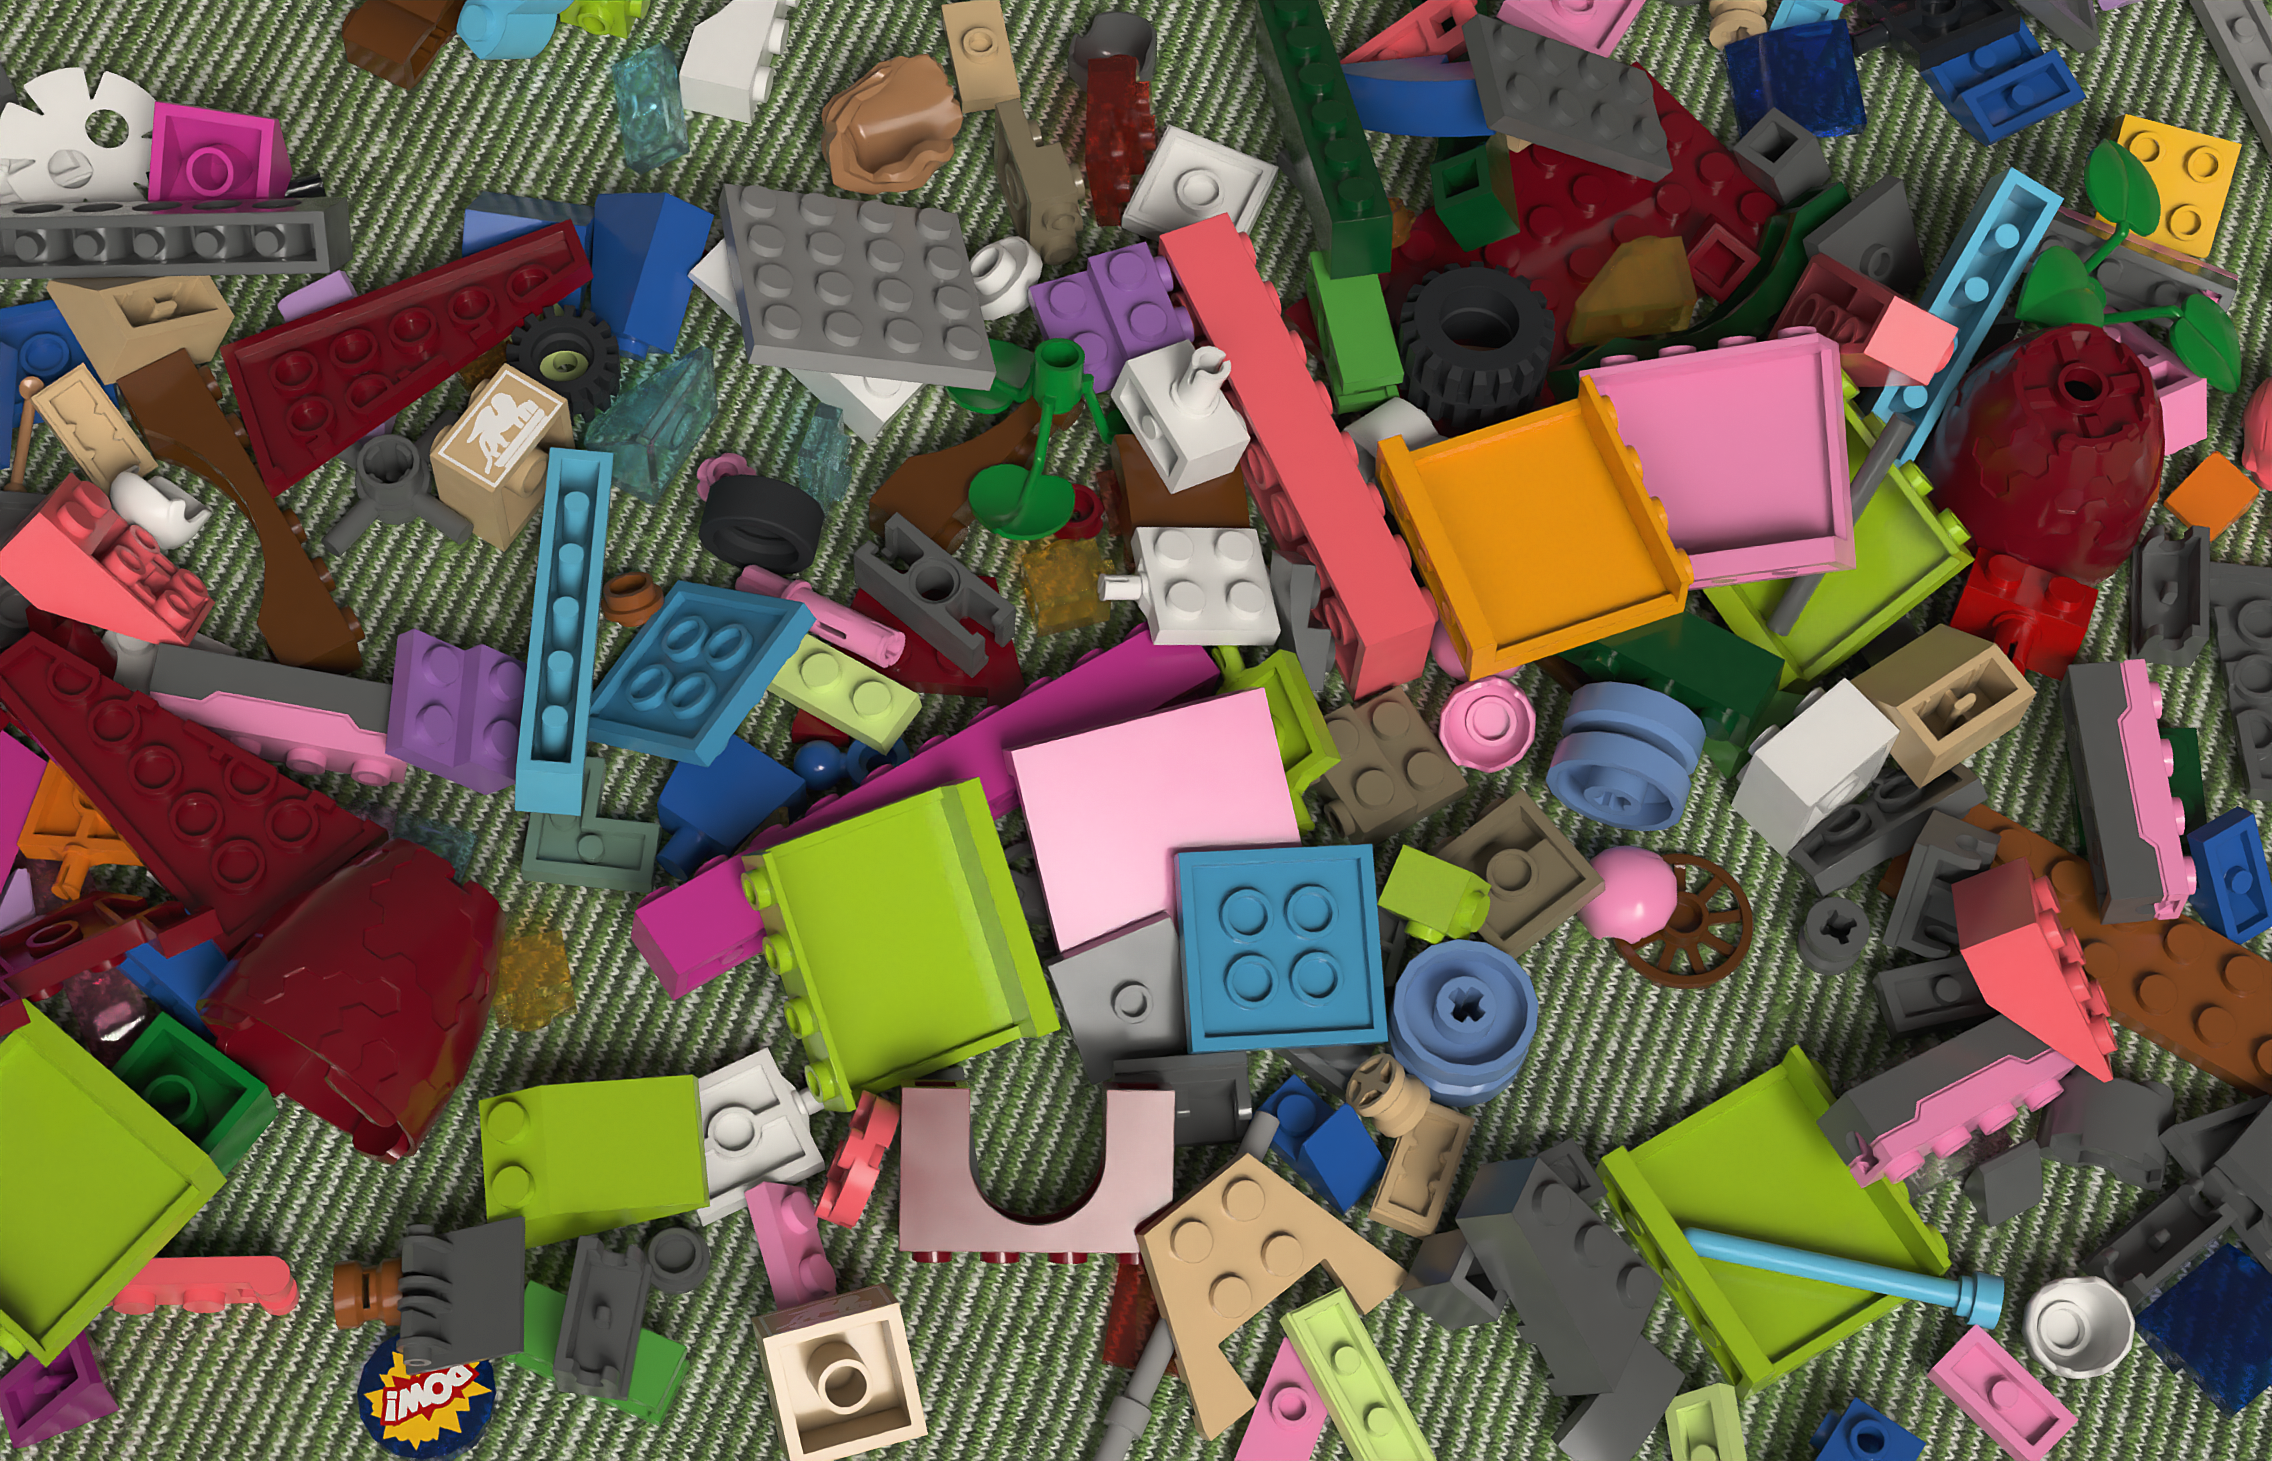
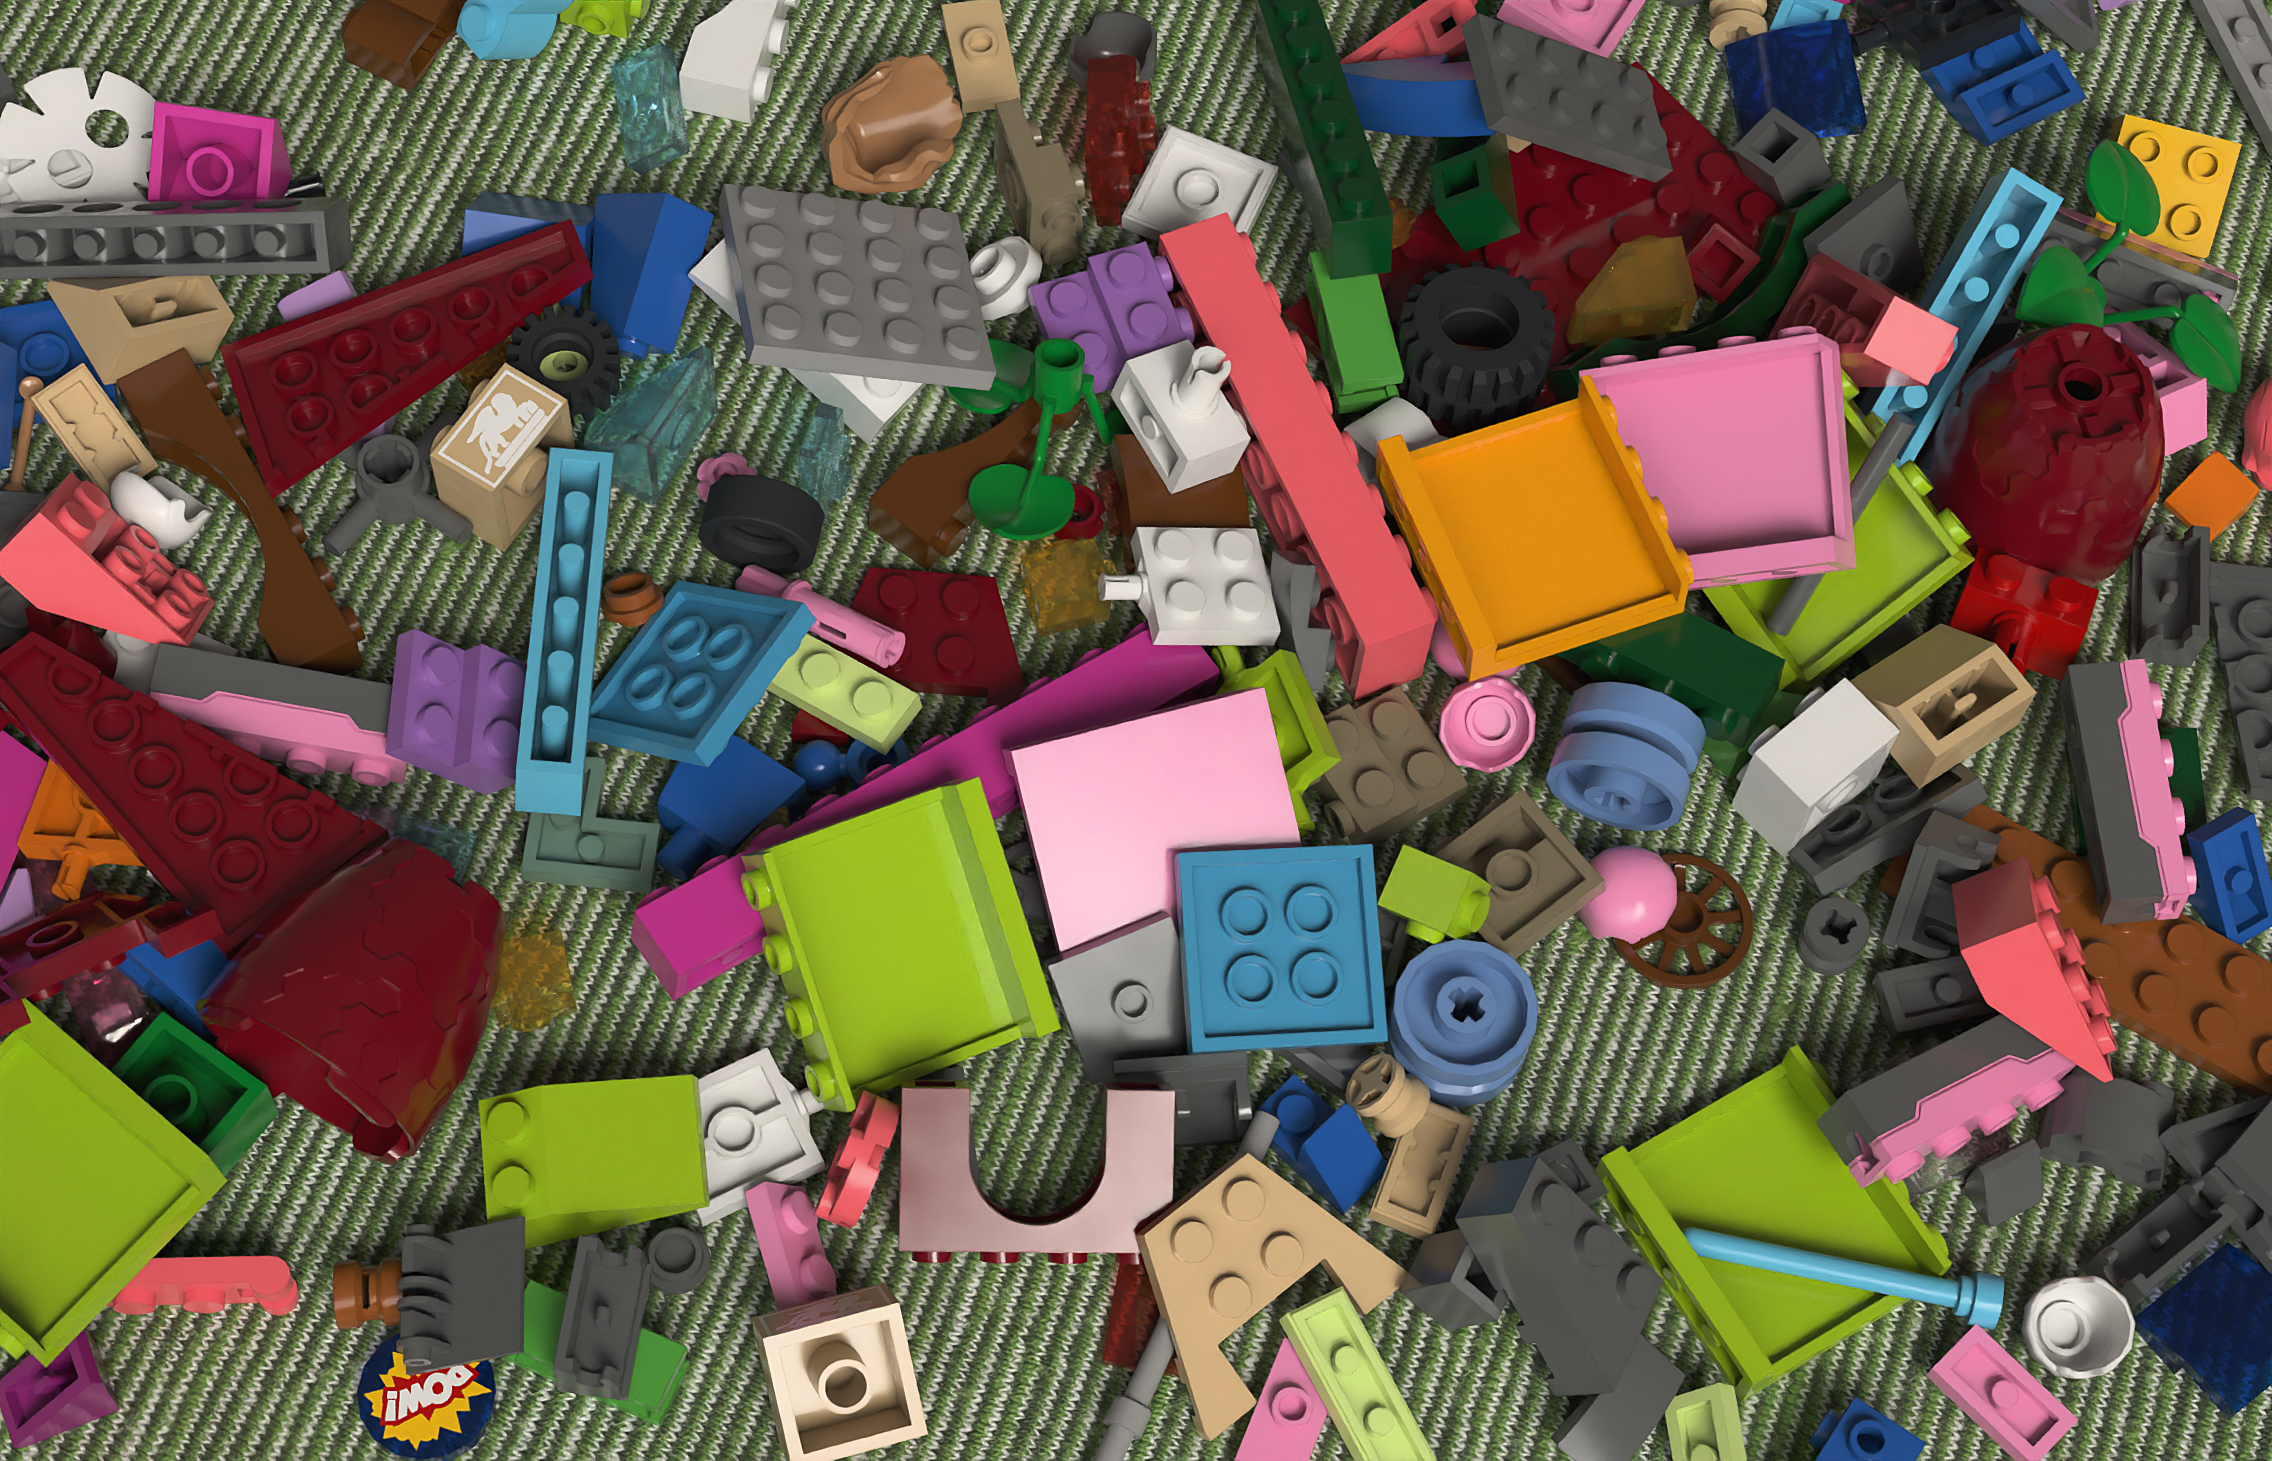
(934, 570): dark grey piece -> none

